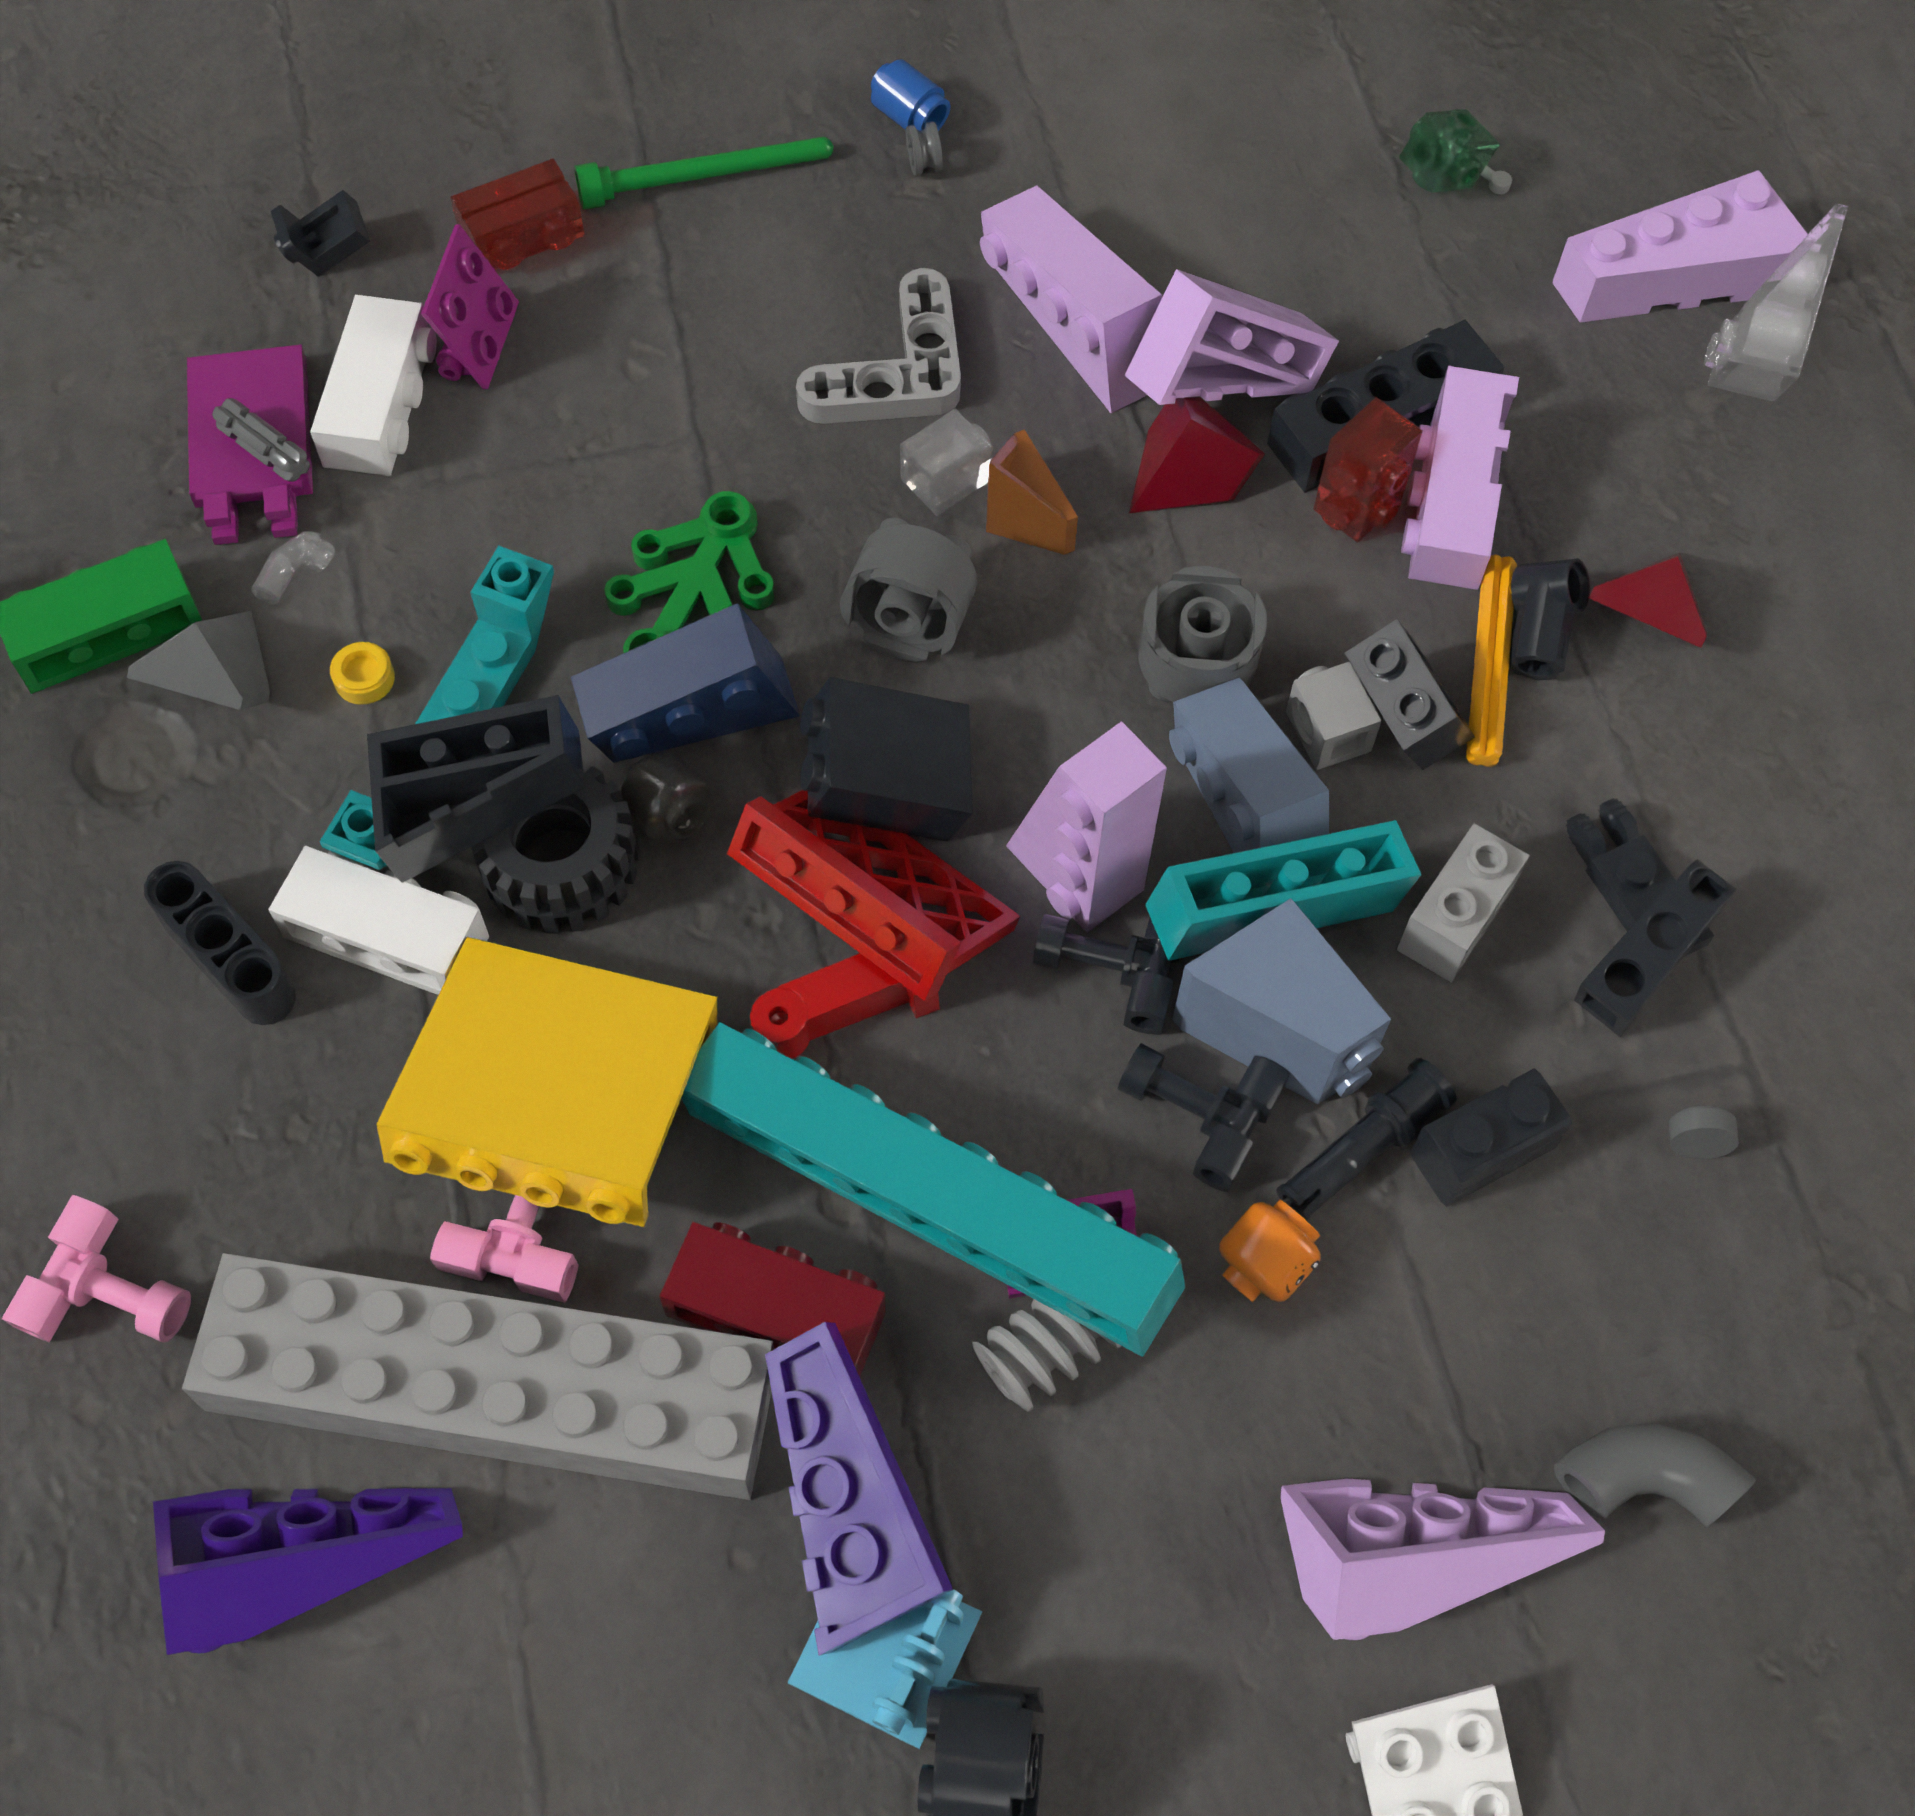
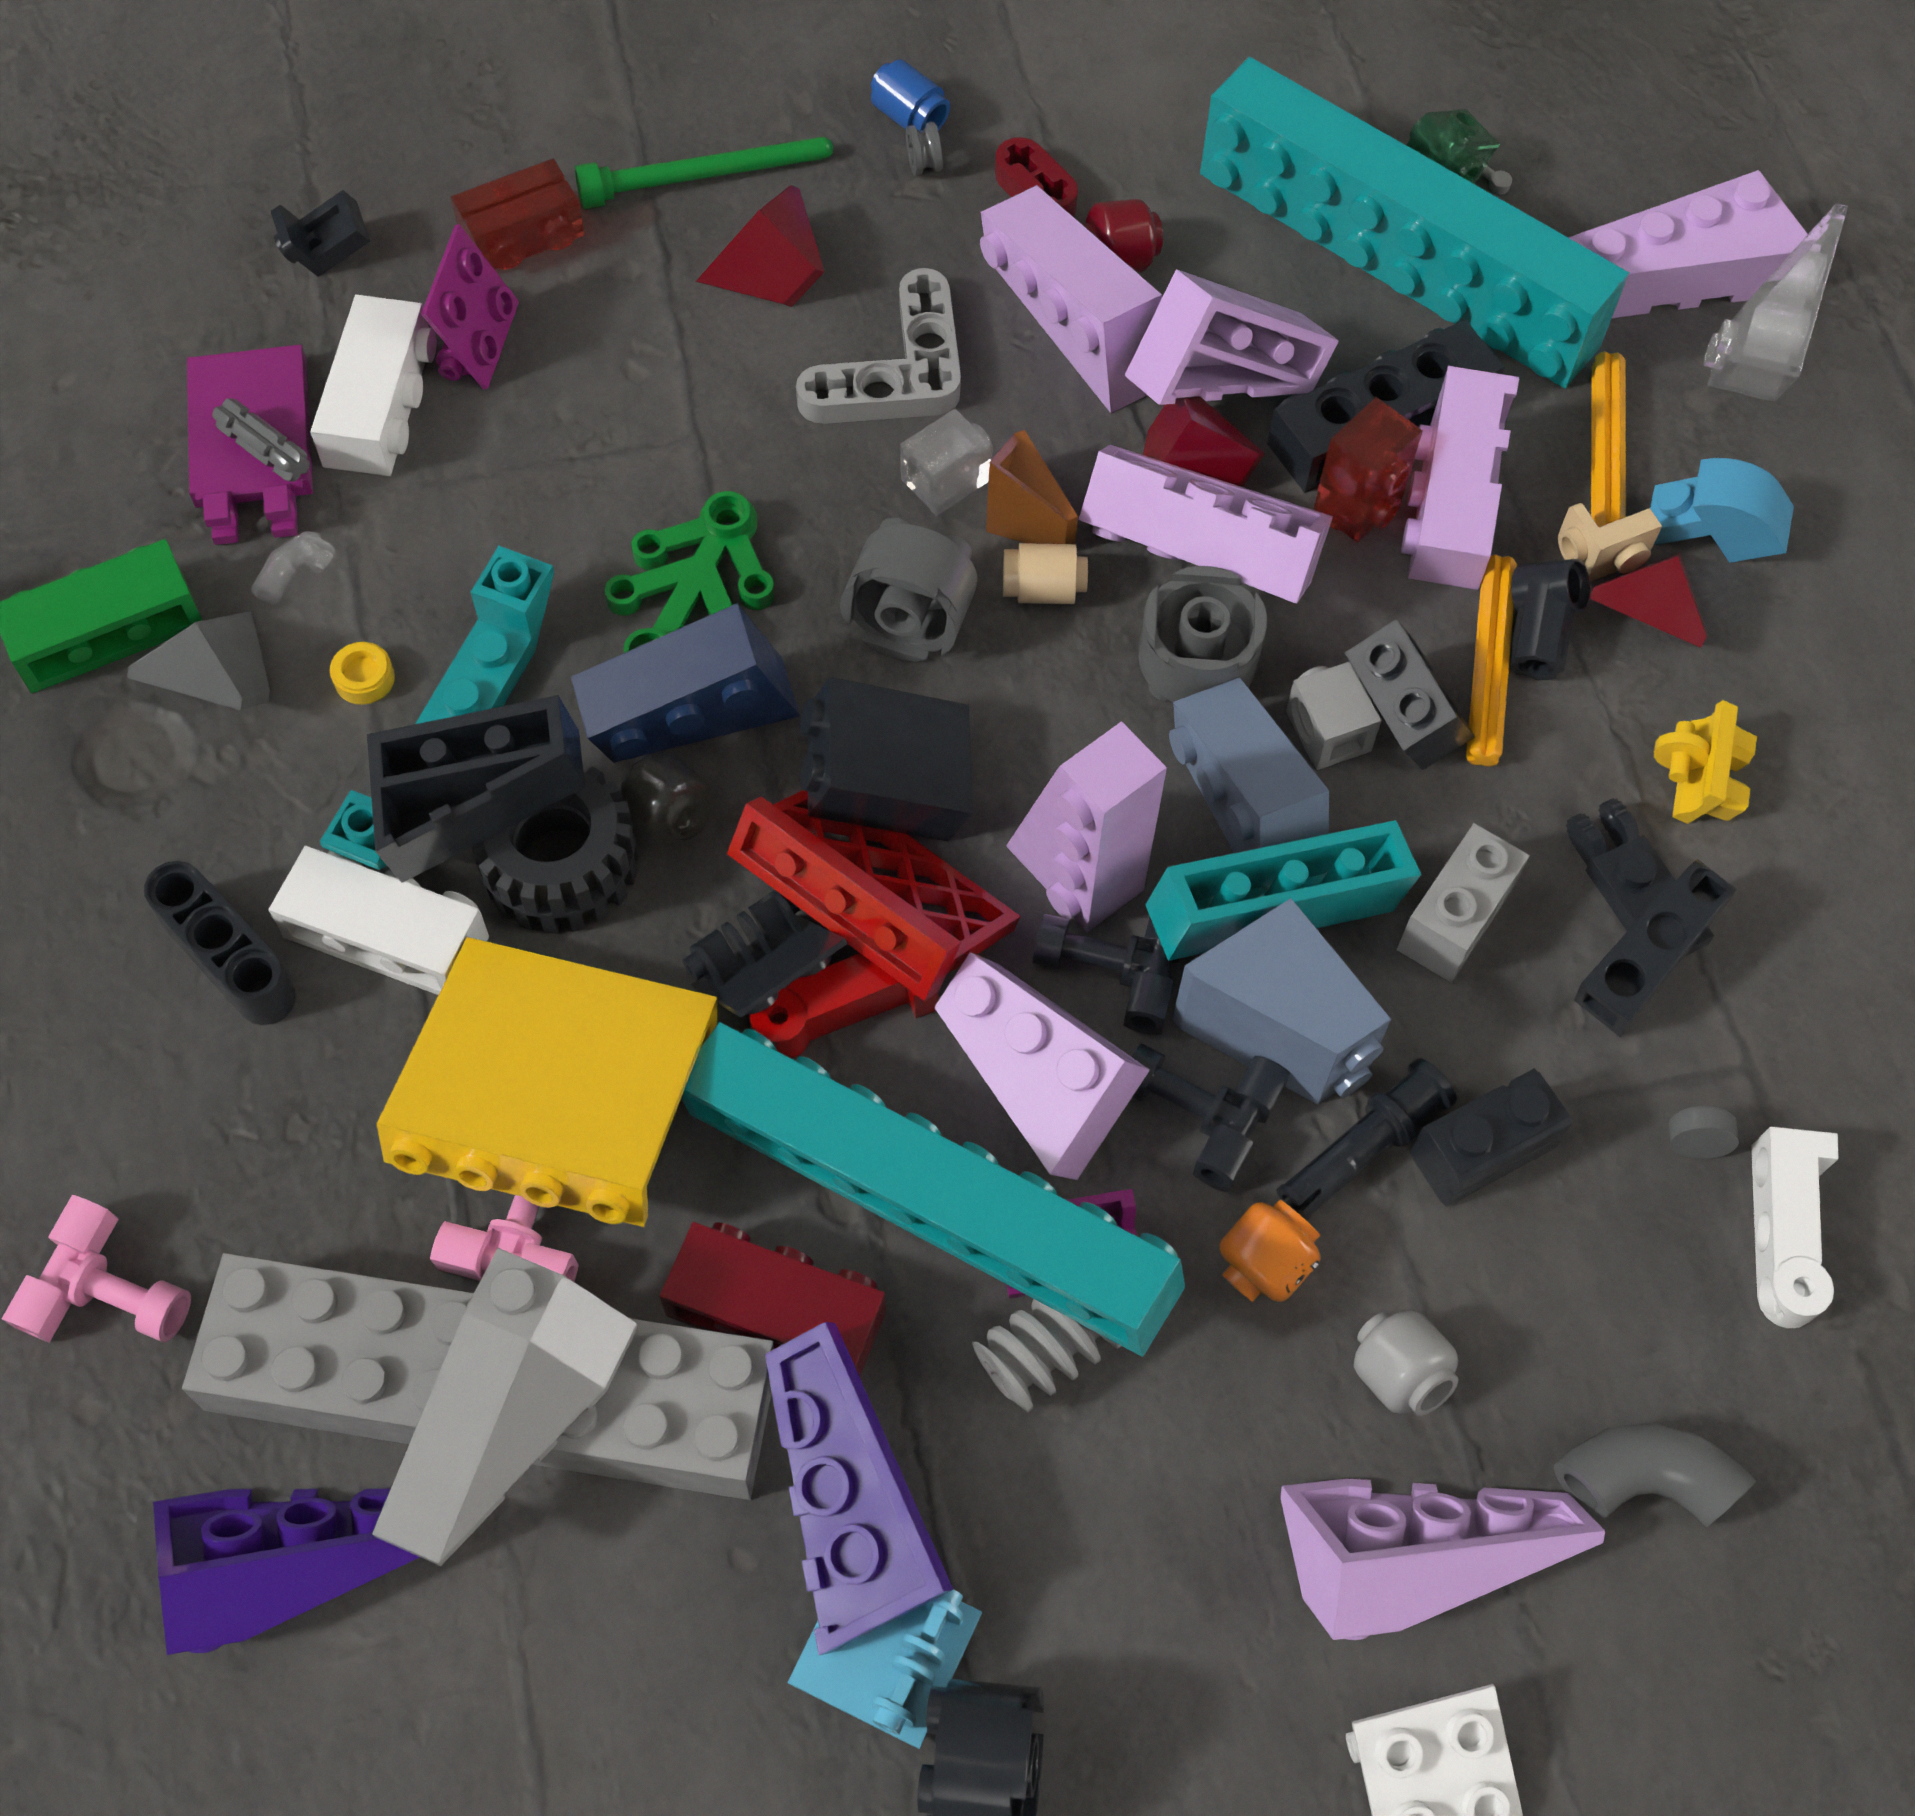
(511, 1383): none -> light grey wedge
(771, 254): none -> dark red slope
(775, 958): none -> black hinge
(1040, 1062): none -> lavender wedge
(1042, 172): none -> dark red beam
(1044, 573): none -> tan brick
(1127, 230): none -> dark red head
(1205, 521): none -> lavender wedge
(1406, 1362): none -> light grey head
(1410, 222): none -> teal brick
(1608, 438): none -> light orange axle
(1608, 548): none -> tan bracket
(1701, 761): none -> yellow hips
(1732, 503): none -> dark azure brick
(1788, 1223): none -> white leg

